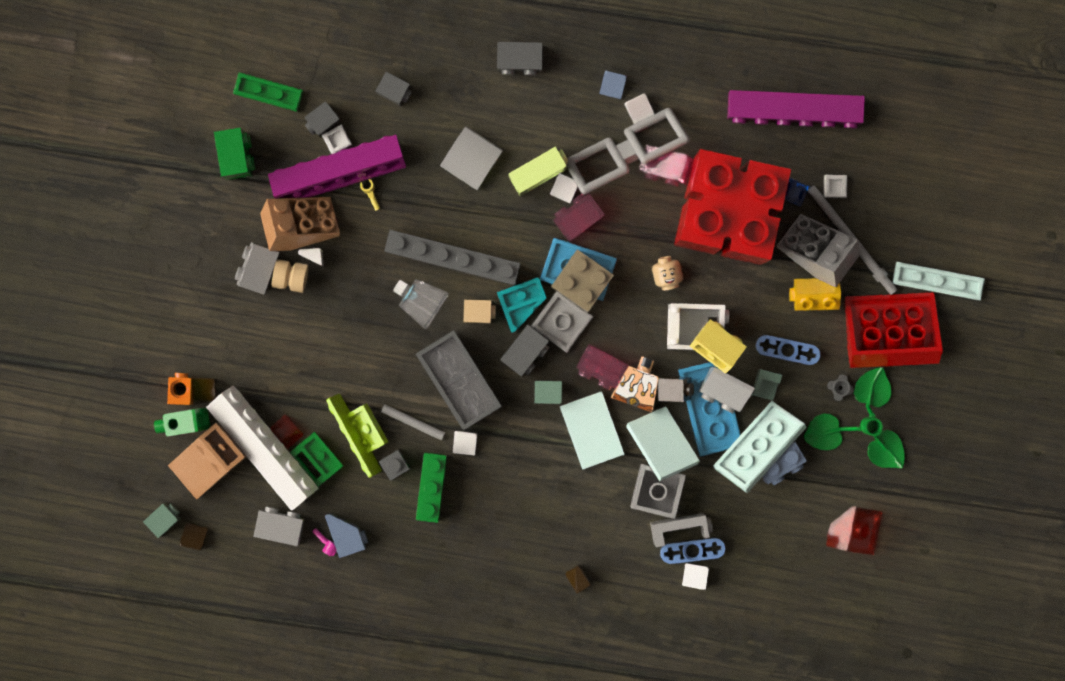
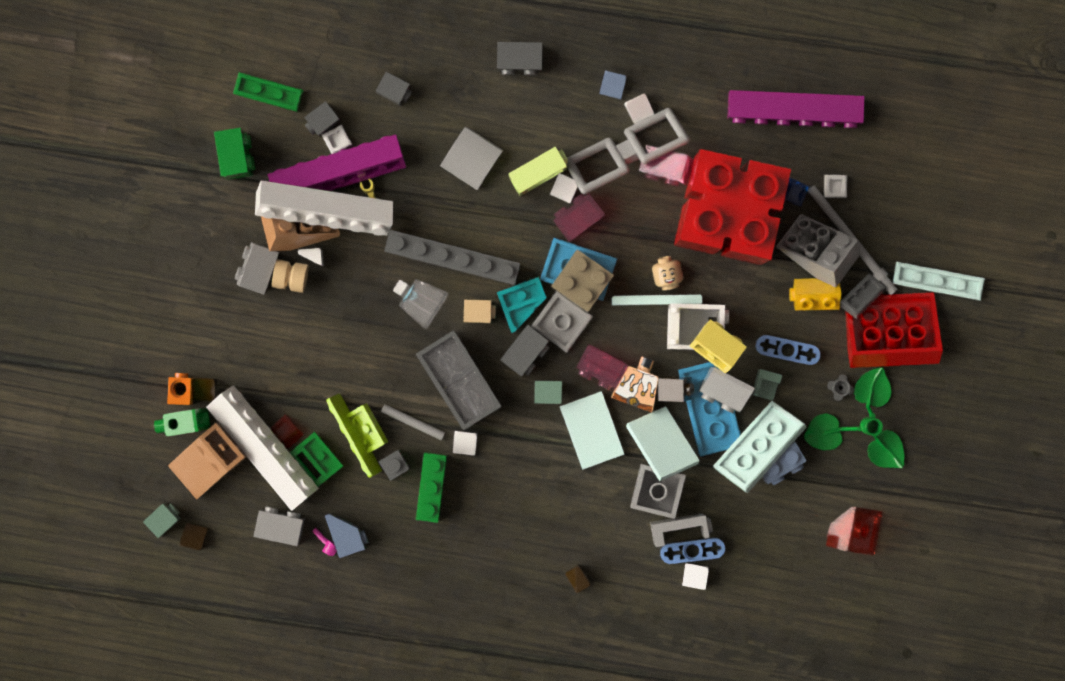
(323, 208): none -> white brick
(656, 300): none -> light aqua tile
(862, 296): none -> dark grey plate

